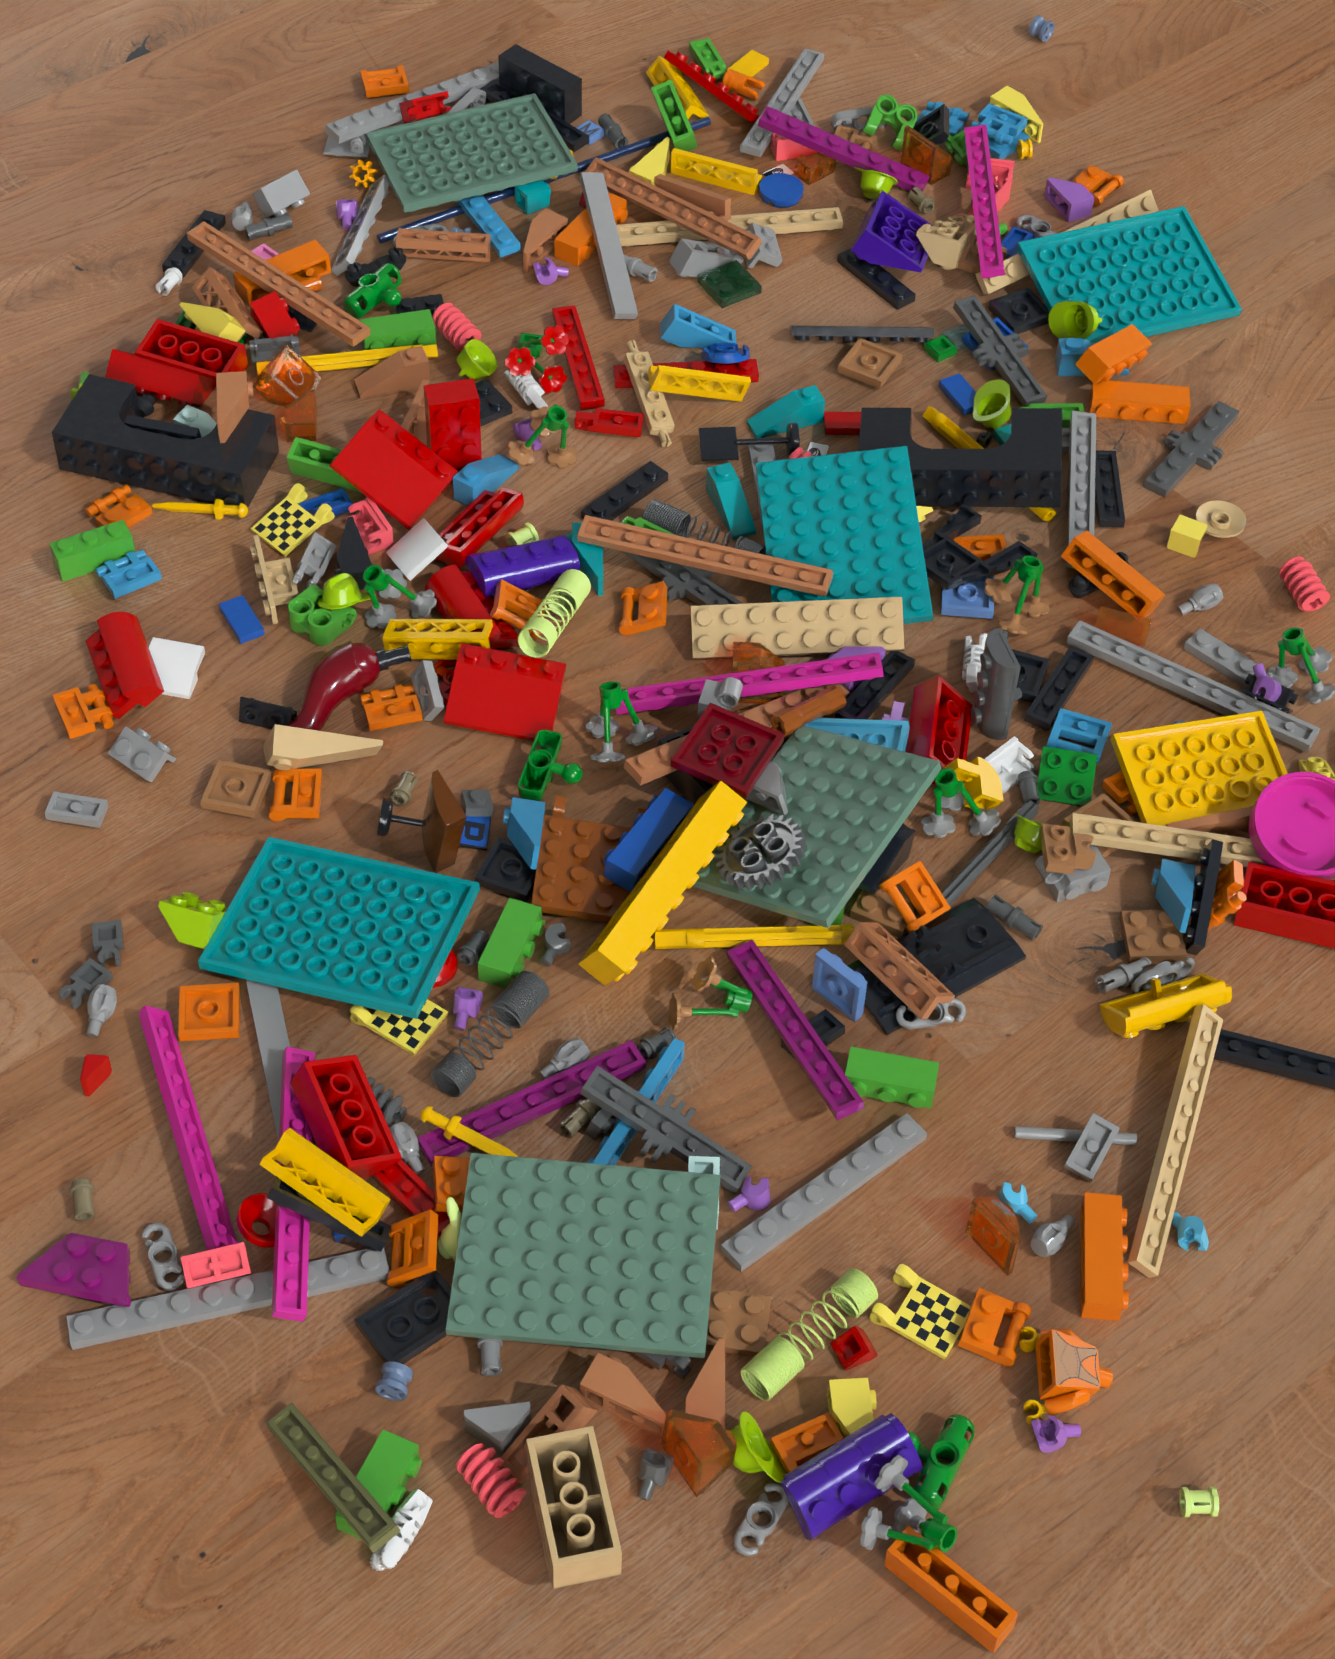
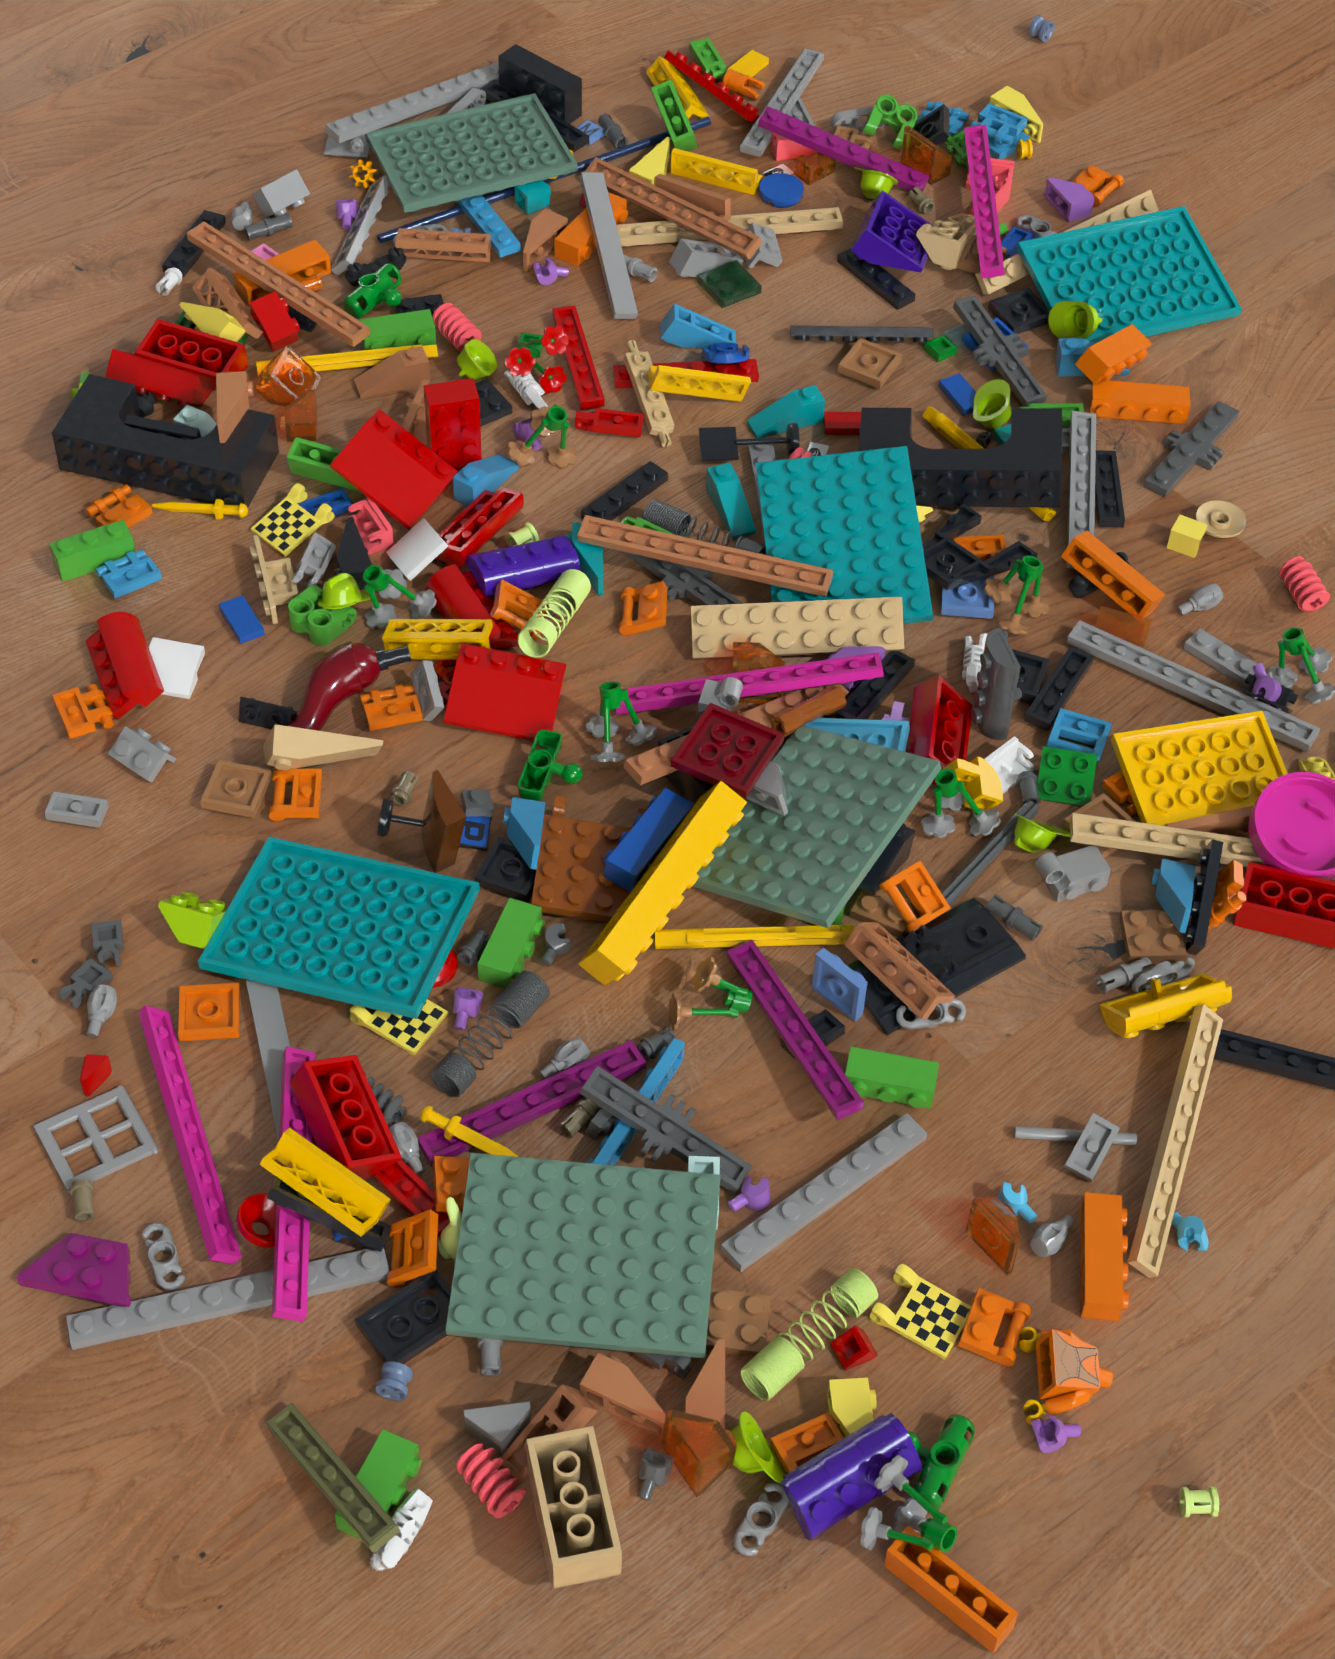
(95, 1137): none -> light grey window
(215, 1265): coral hinge -> none
(268, 348): dark grey hinge -> none
(384, 82): orange plate -> none
(424, 107): red hinge -> none
(778, 840): dark grey gear -> none
(1065, 852): medium nougat plate -> none

